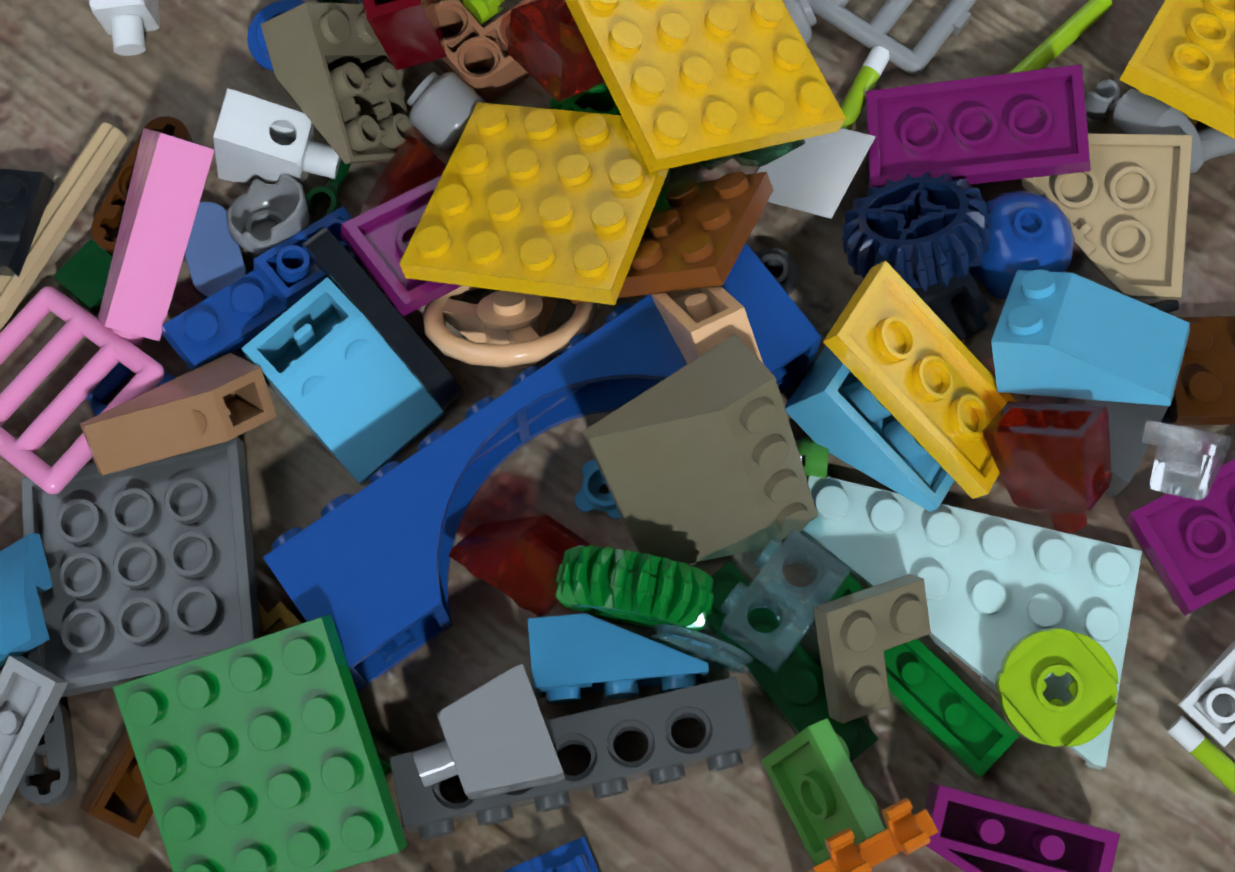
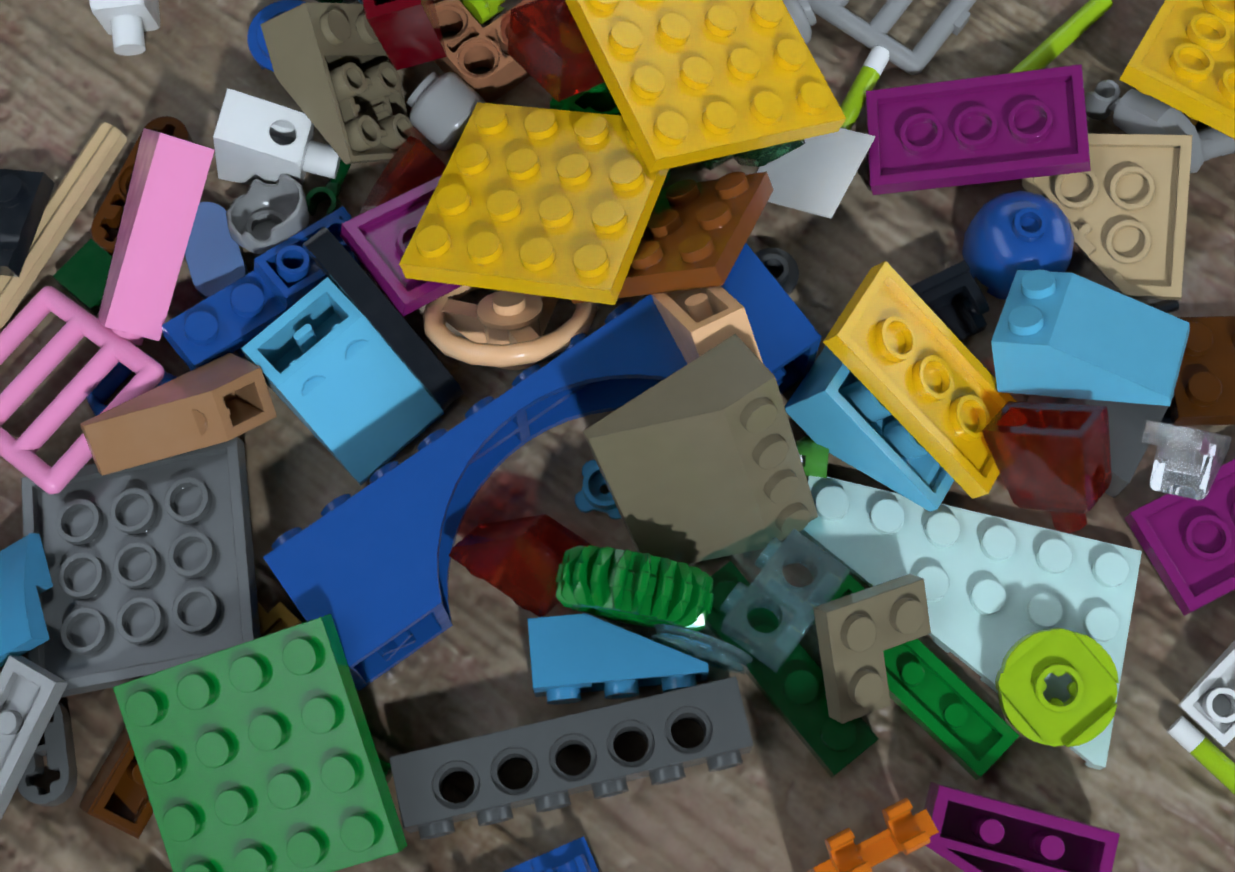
(493, 740): light grey torso -> none
(822, 789): bright green hinge -> none
(920, 227): dark blue gear -> none

